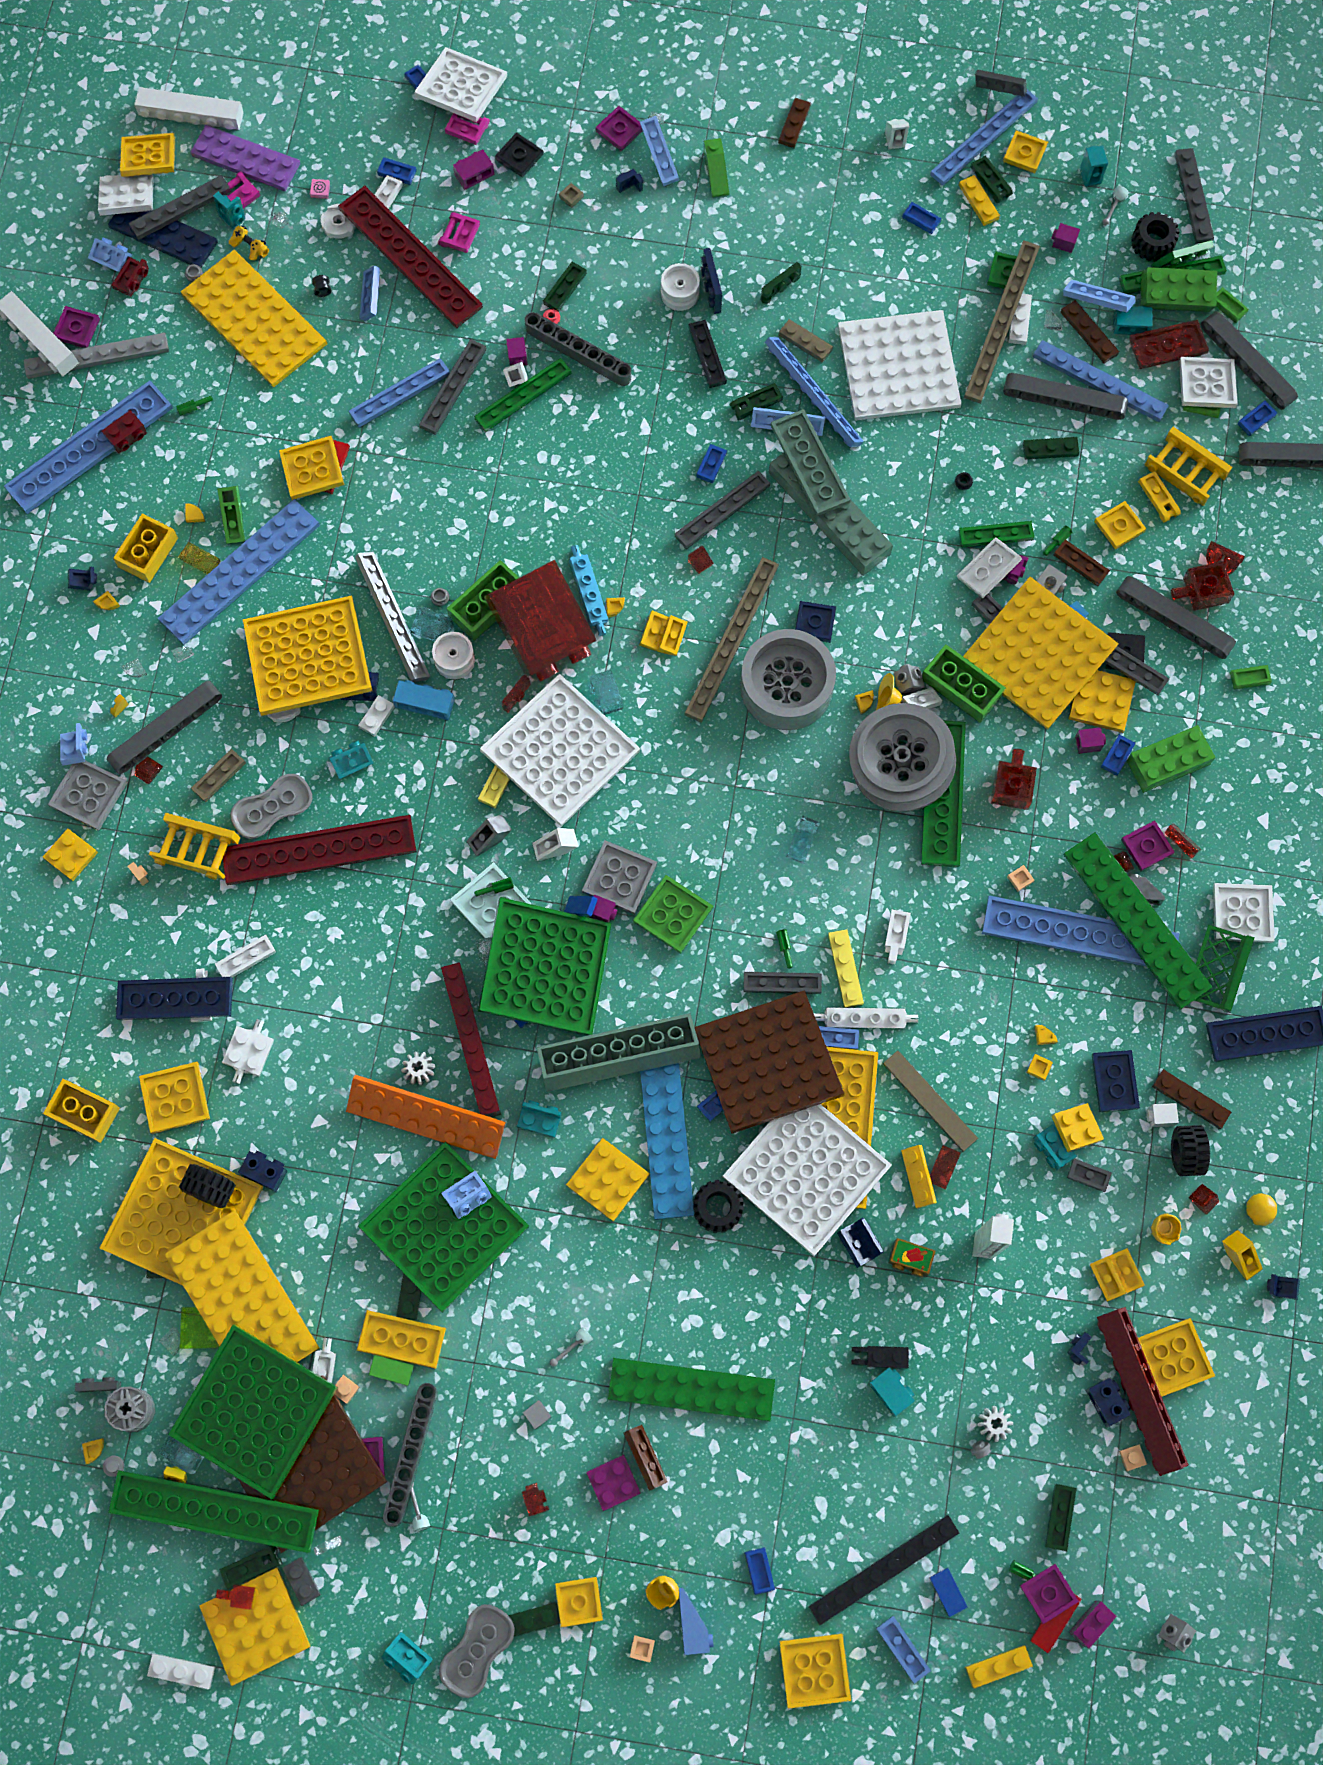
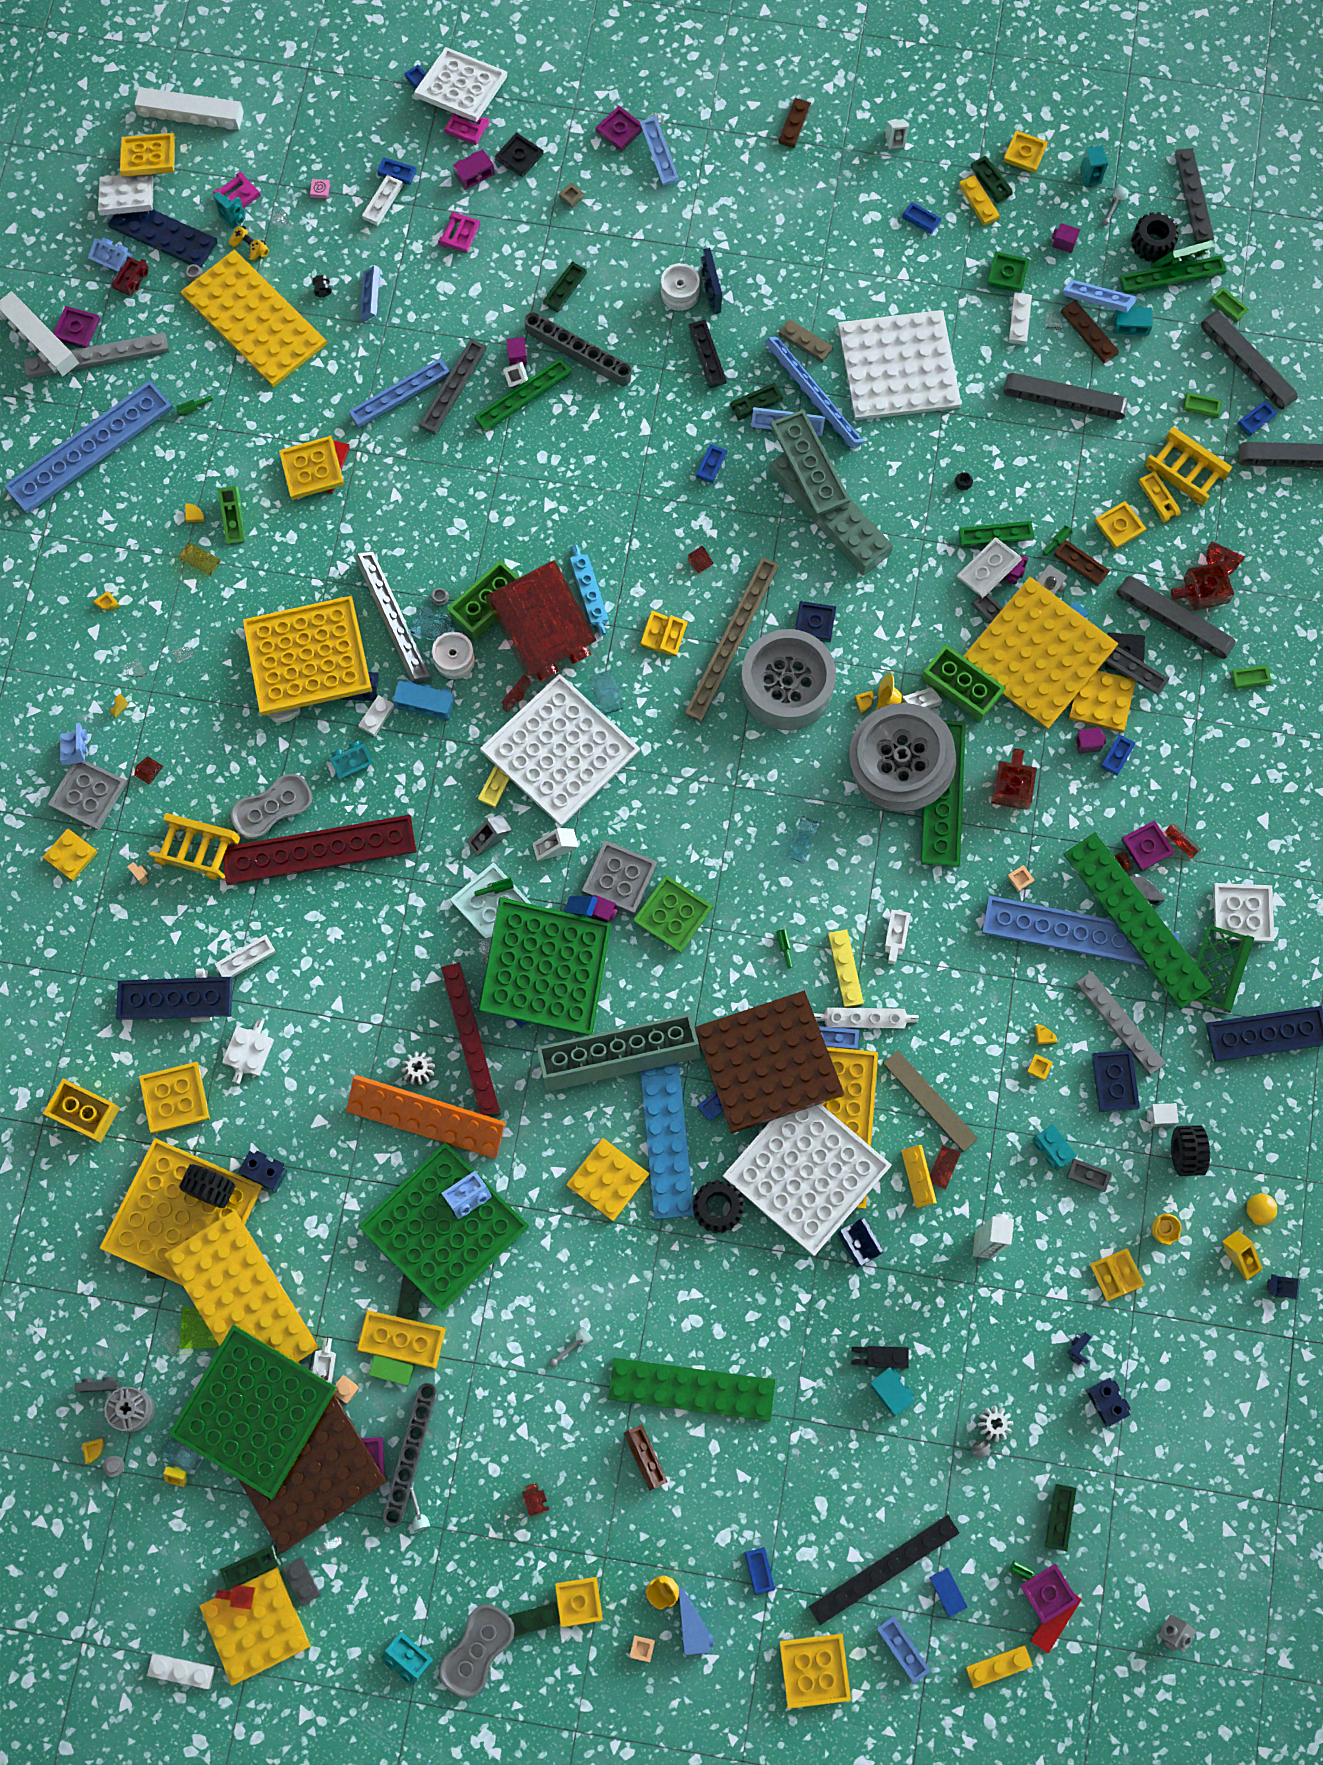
(81, 579): dark blue bracket -> none
(124, 431): dark red bracket -> none
(145, 548): yellow brick -> none
(164, 727): dark grey beam -> none
(179, 207): dark grey plate -> none
(213, 1511): green plate -> none
(218, 775): dark tan plate -> none
(238, 571): medium blue plate -> none
(245, 156): medium lavender plate -> none
(333, 229): white plate -> none
(410, 256): dark red plate -> none
(537, 1414): light grey tile -> none
(539, 1119): teal bracket -> none
(552, 312): coral plate -> none
(613, 1482): magenta plate -> none
(614, 606): yellow tile -> none
(629, 179): dark blue bracket -> none
(716, 167): bright green slope -> none
(722, 509): dark grey plate -> none
(780, 282): dark green plate -> none
(782, 982): dark grey plate -> none
(909, 679): light grey brick -> none
(911, 1257): brick -> none
(983, 137): medium blue plate -> none
(1000, 83): dark grey plate -> none
(1001, 322): dark tan plate -> none
(1051, 448): dark green plate -> none
(1077, 1127): yellow plate -> none
(1092, 1624): magenta brick -> none
(1100, 380): medium blue plate -> none
(1120, 1023): none -> light grey plate
(1133, 1457): light nougat plate -> none
(1142, 1391): dark red brick -> none
(1168, 344): clear red plate -> none
(1170, 758): bright green brick -> none
(1176, 1357): yellow plate -> none
(1179, 289): bright green brick -> none
(1191, 1099): reddish brown plate -> none
(1204, 1199): clear red slope -> none
(1208, 382): white plate -> none

